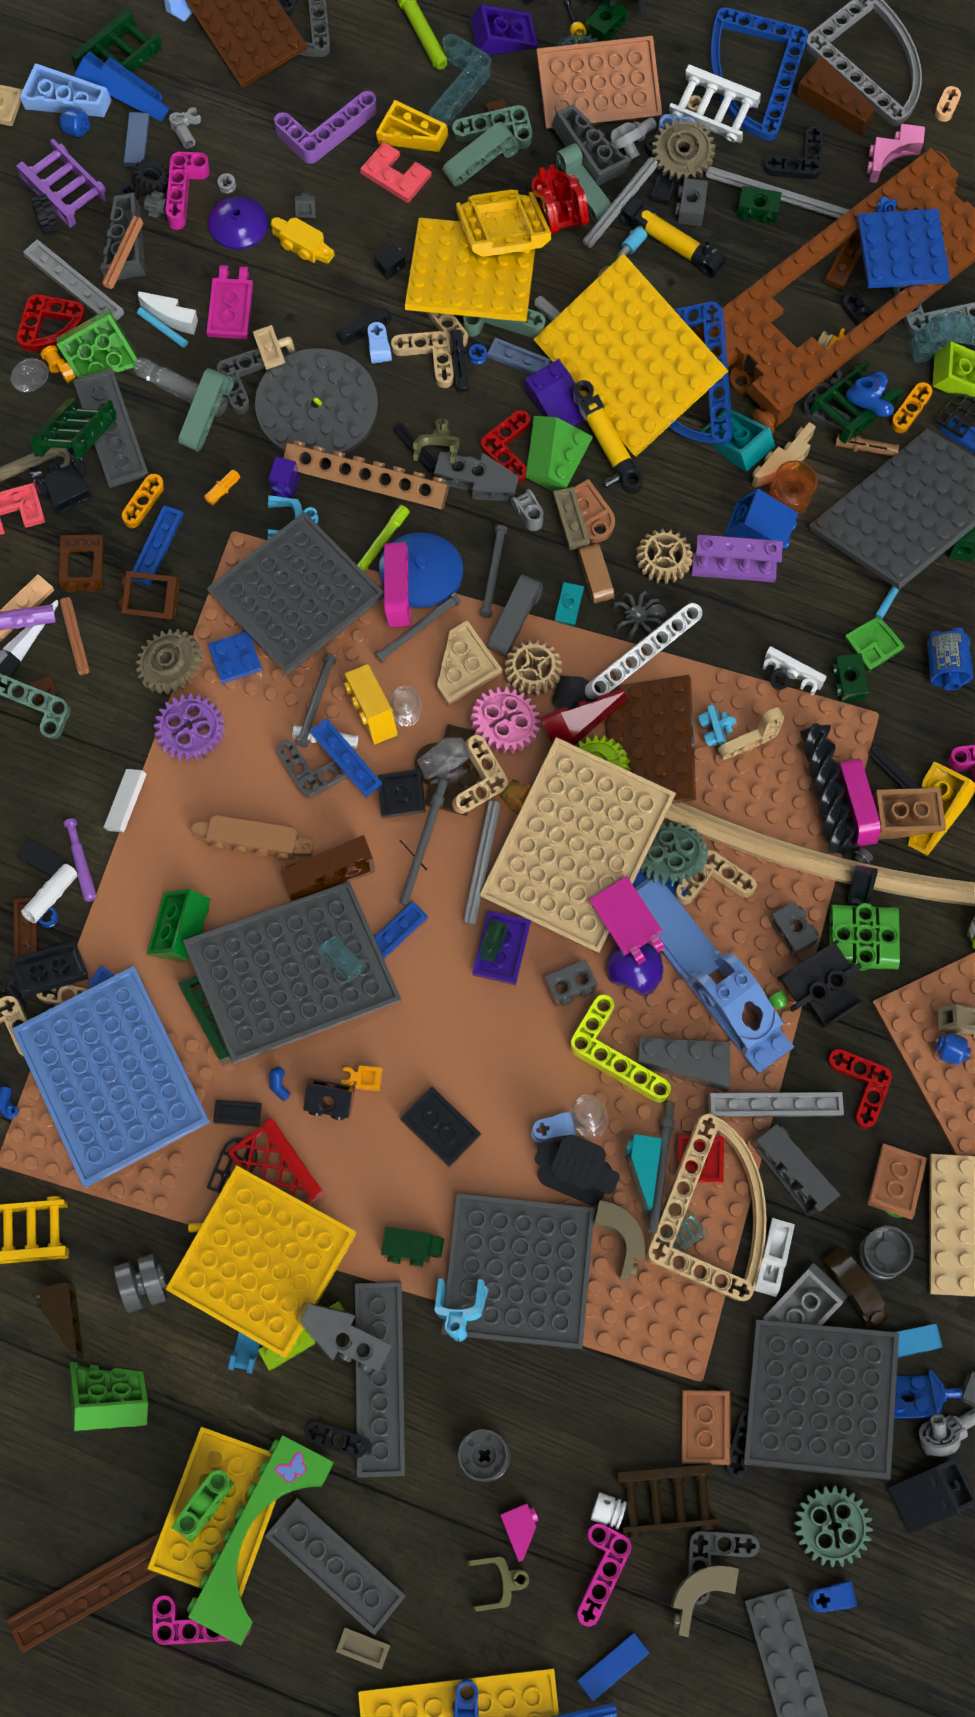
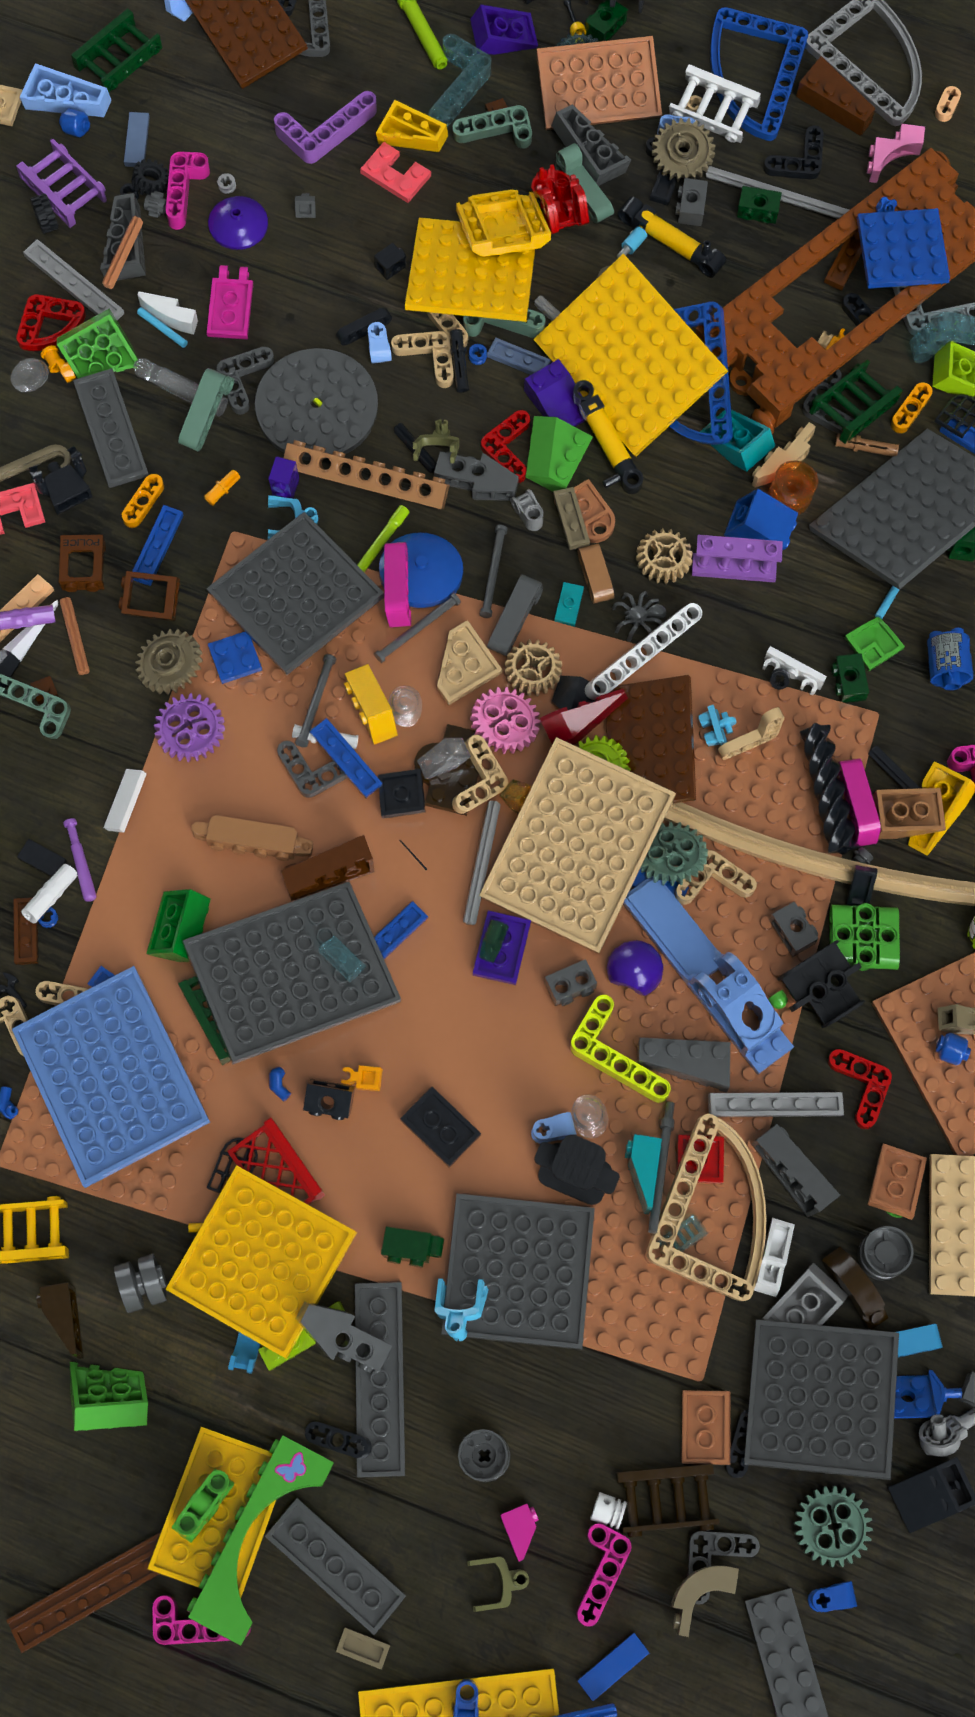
(48, 969): black plate -> none
(68, 416): dark green fence -> none
(122, 85): blue wedge -> none
(179, 124): light grey bar -> none
(237, 1113): black tile -> none
(270, 346): tan plate -> none
(302, 239): yellow hinge -> none
(436, 802): dark grey bar -> none
(480, 152): sand green beam -> none
(614, 209): light grey axle -> none
(626, 1227): dark tan arch -> none
(627, 133): light grey pin -> none
(627, 918): dark pink tile -> none
(868, 394): blue head -> none

